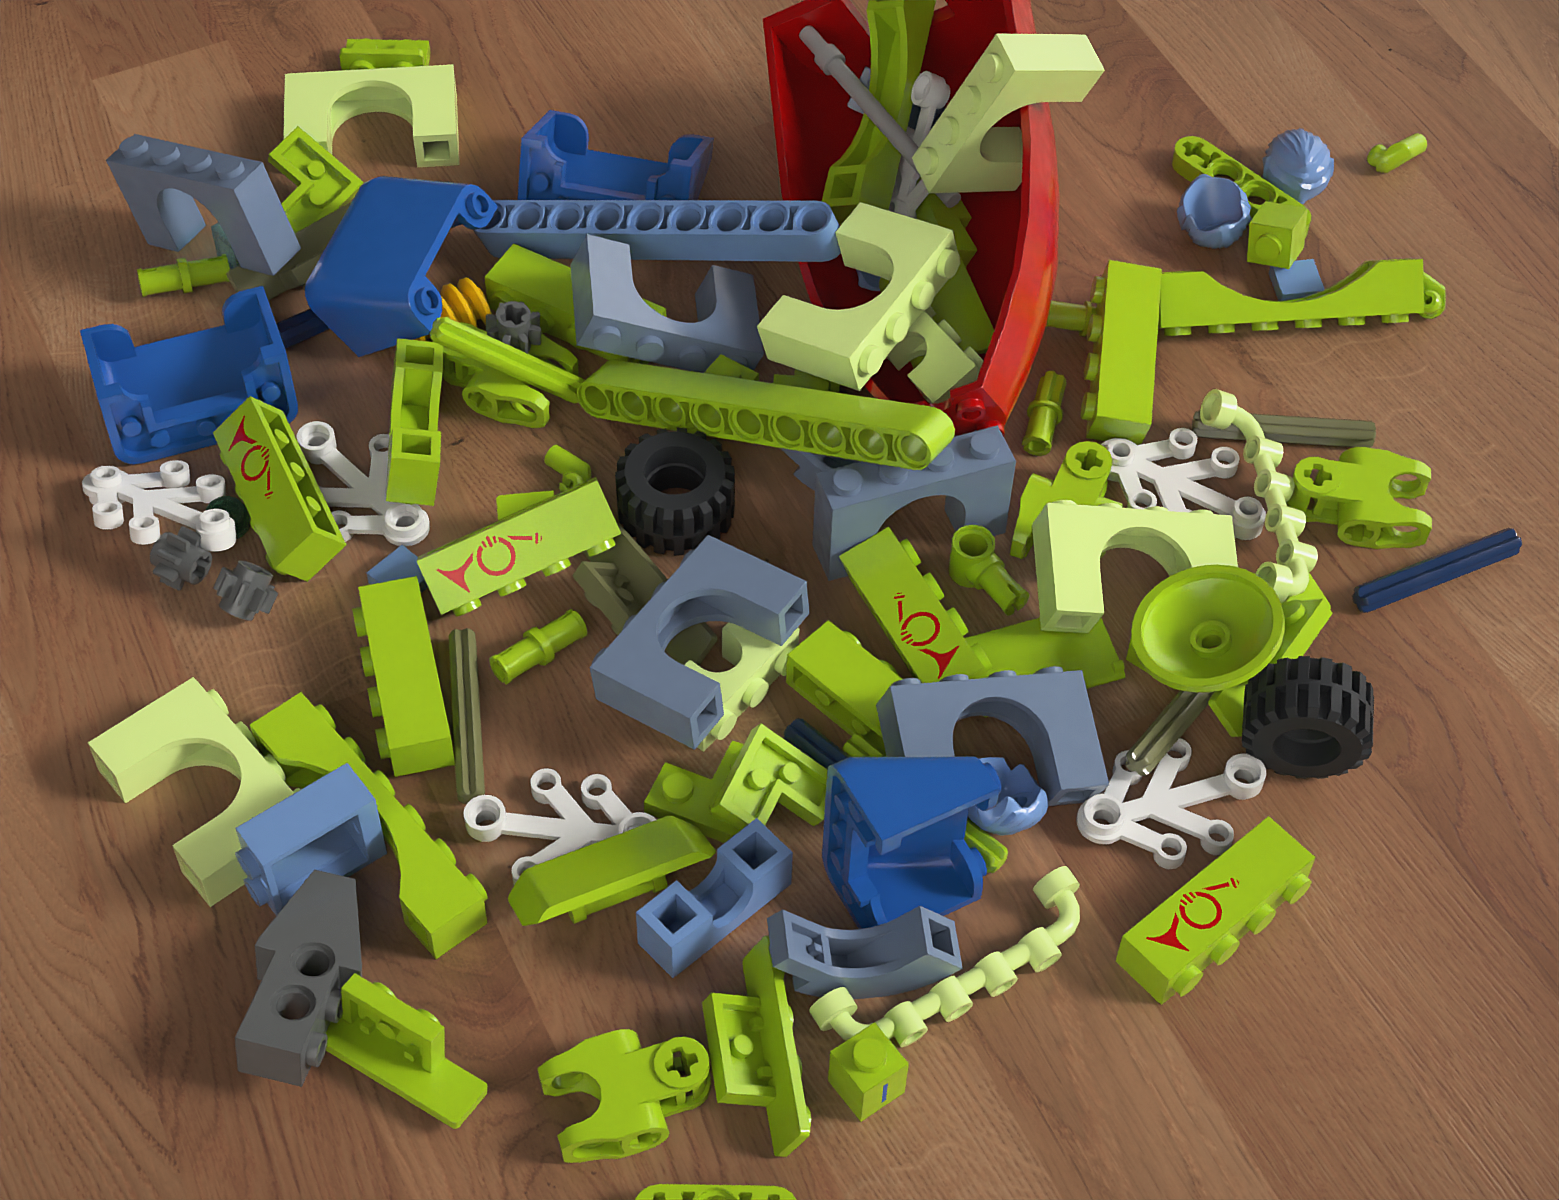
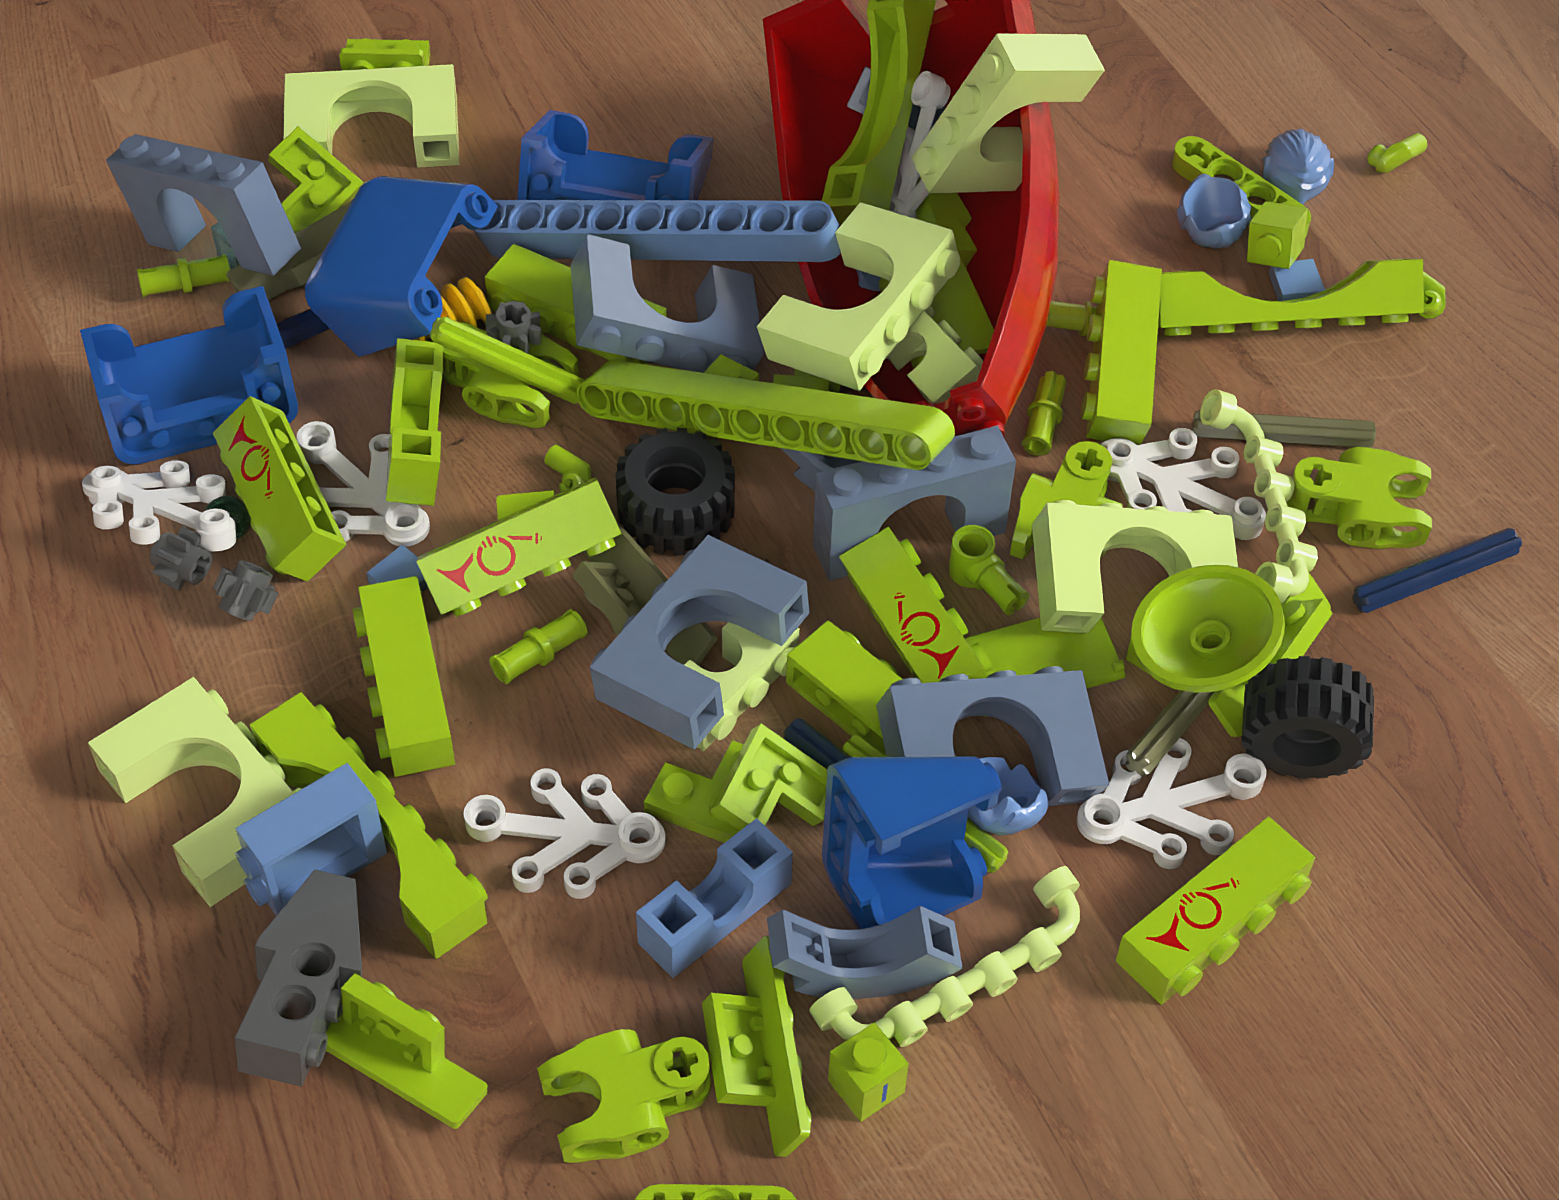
(466, 715): olive axle -> none
(608, 871): lime piece -> none
(832, 63): light grey bar -> none

